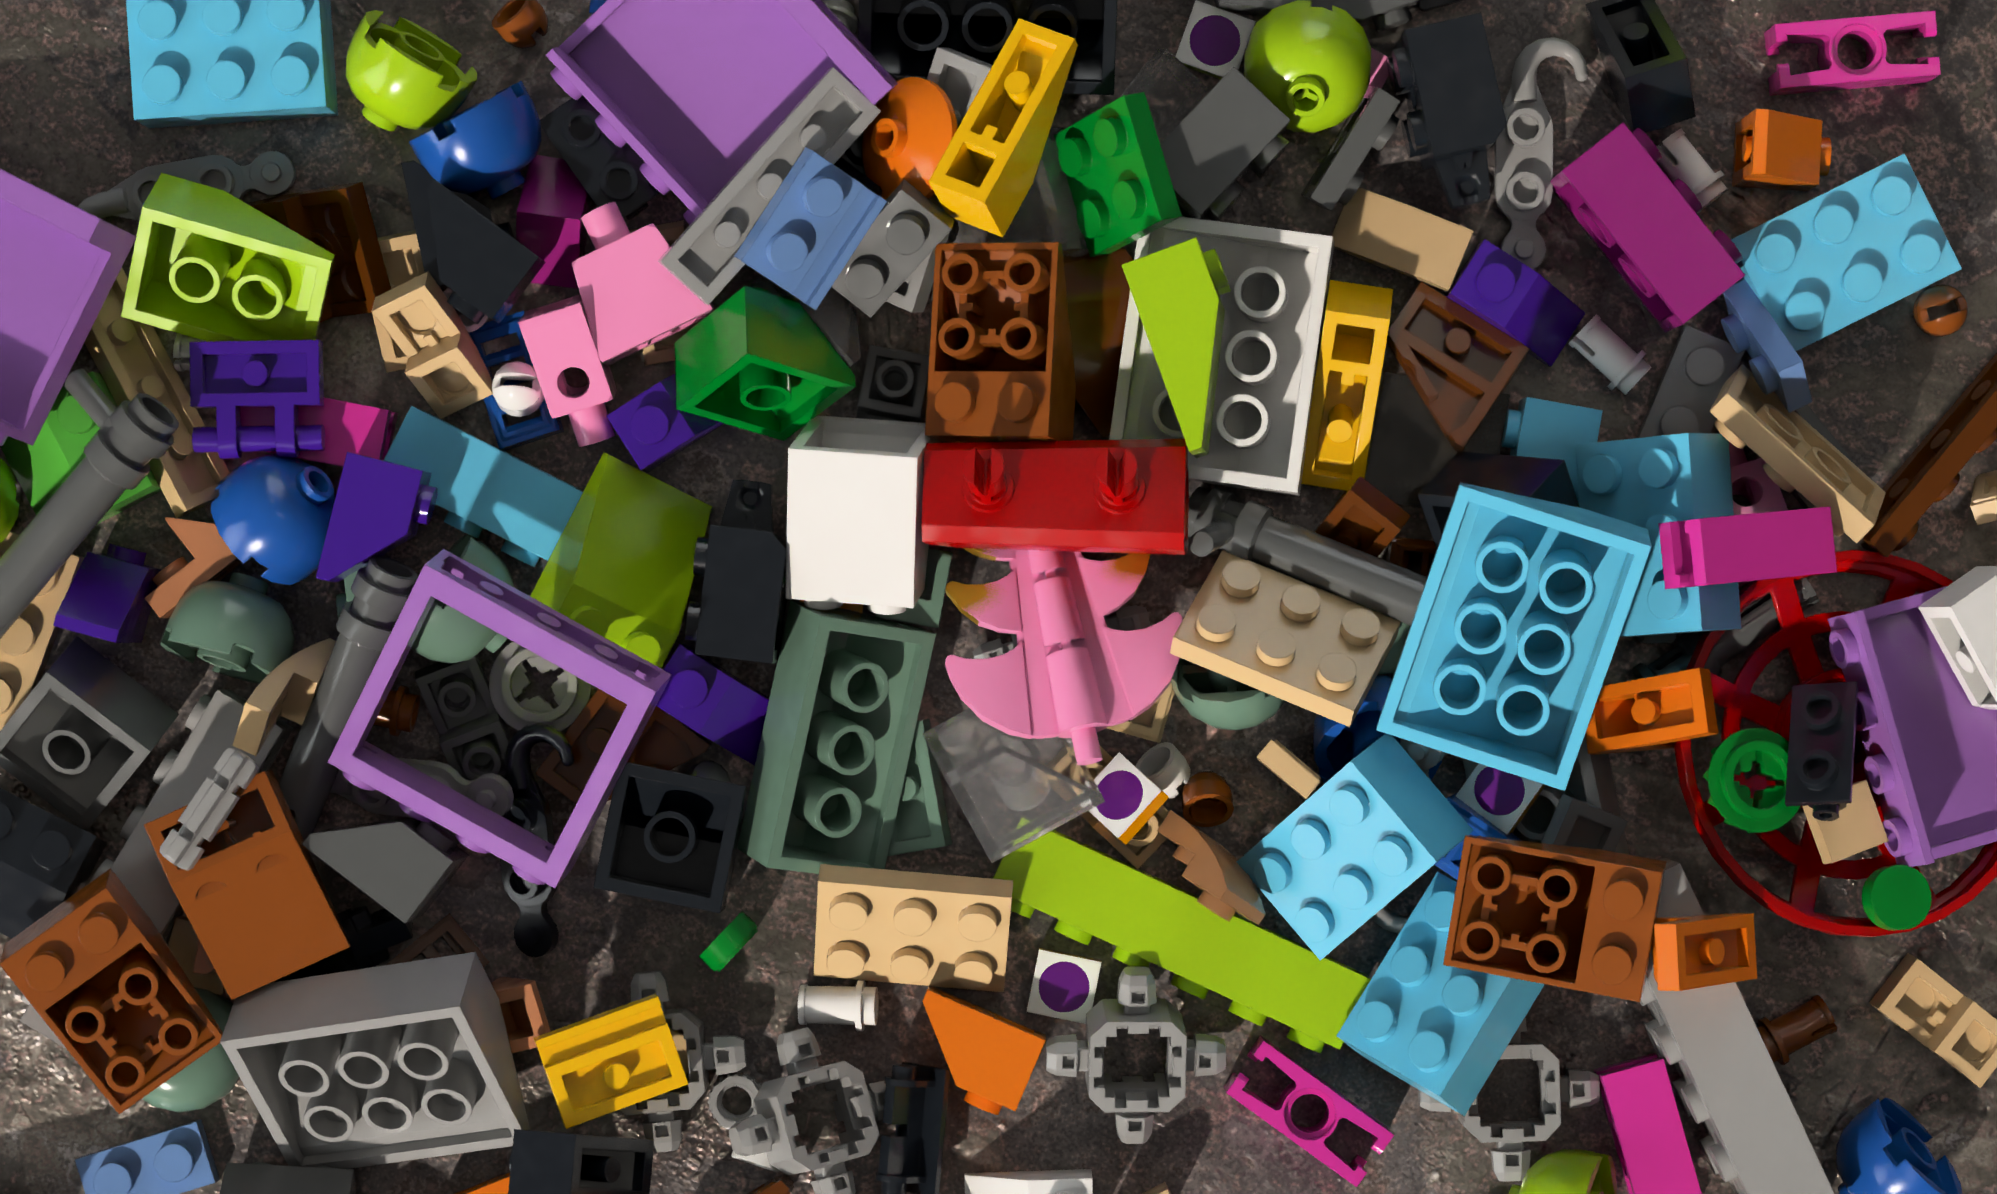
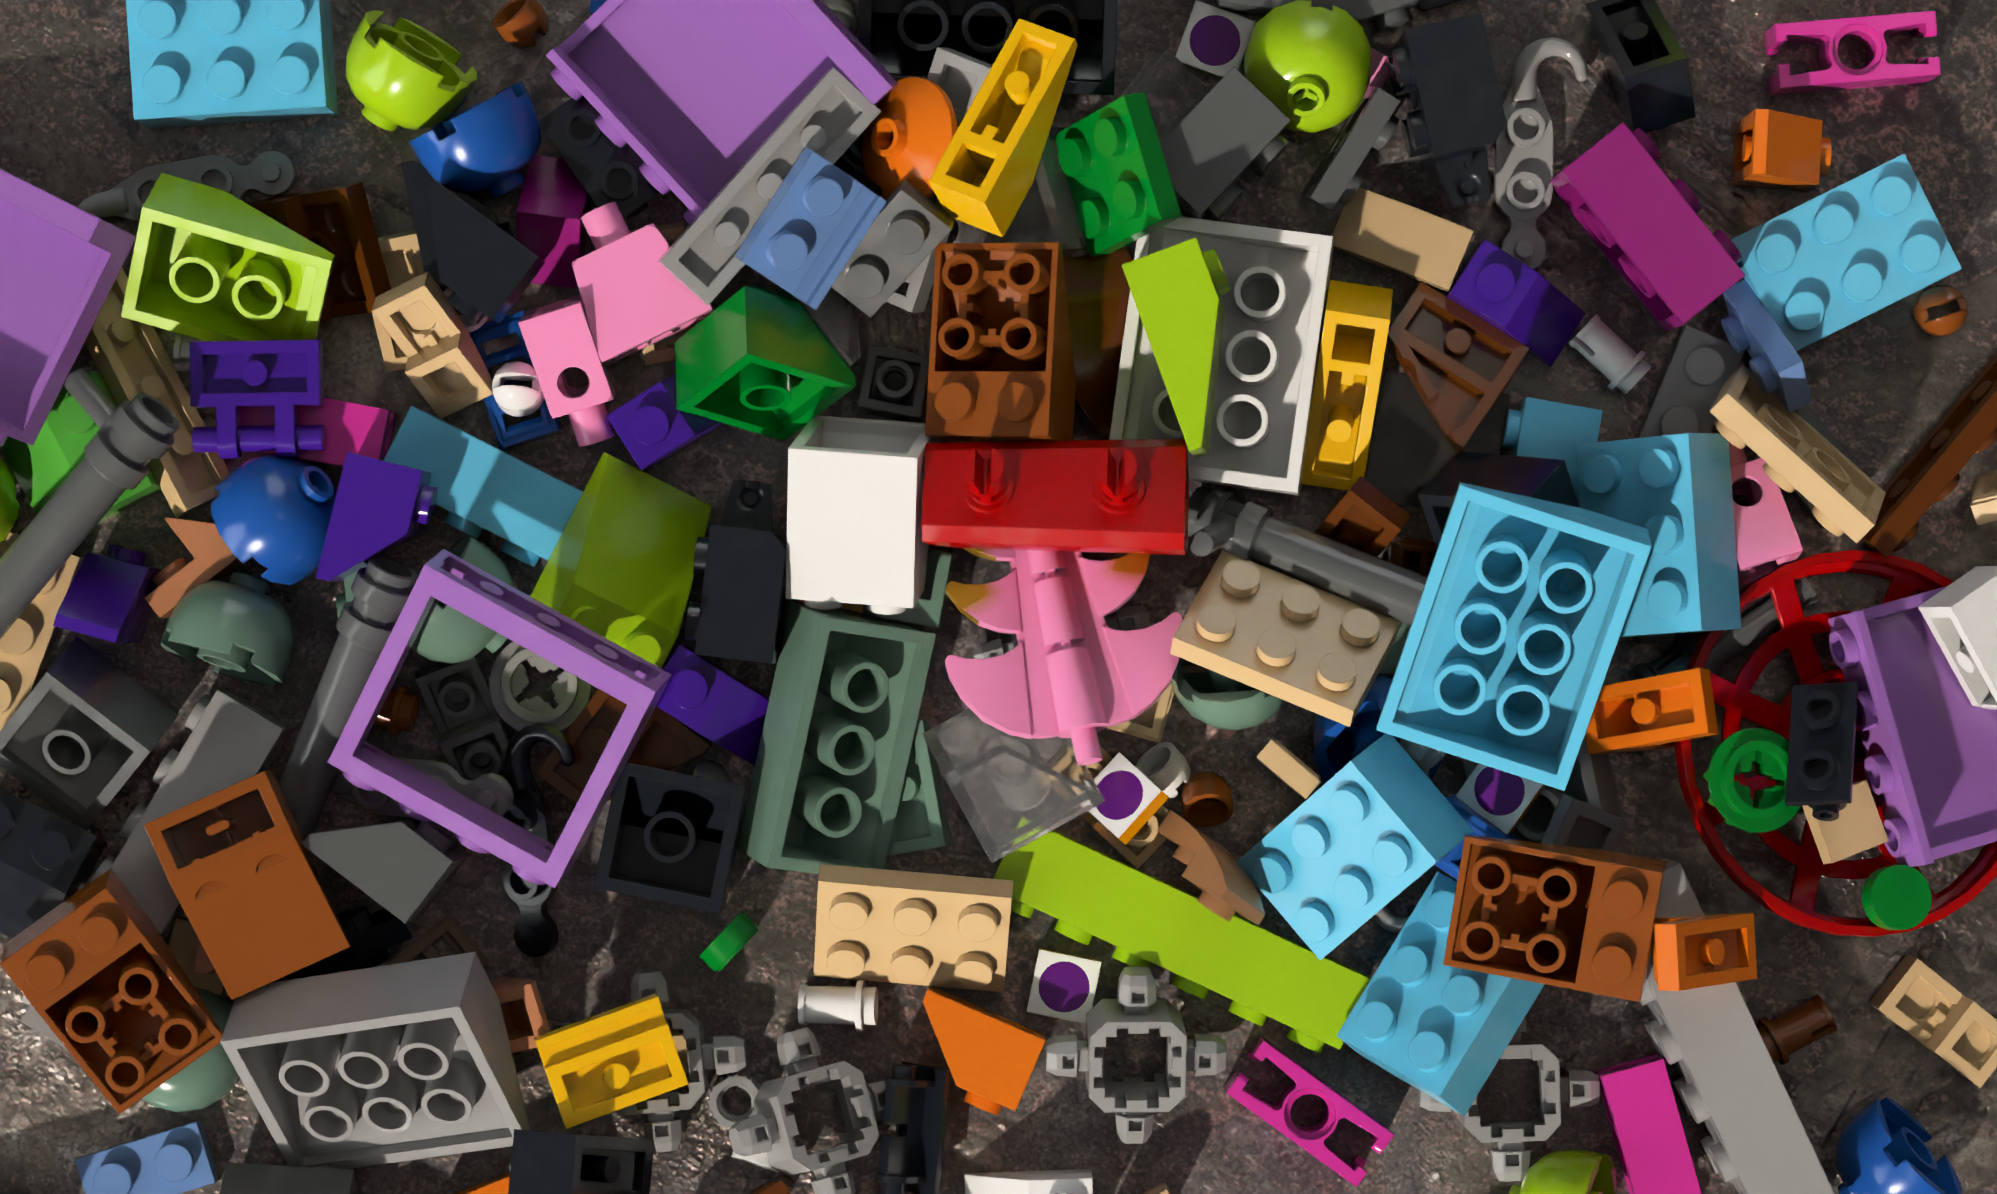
(209, 809): light grey axle -> none
(283, 693): tan slope -> none
(1684, 162): white pin -> none
(1747, 547): dark pink piece -> none

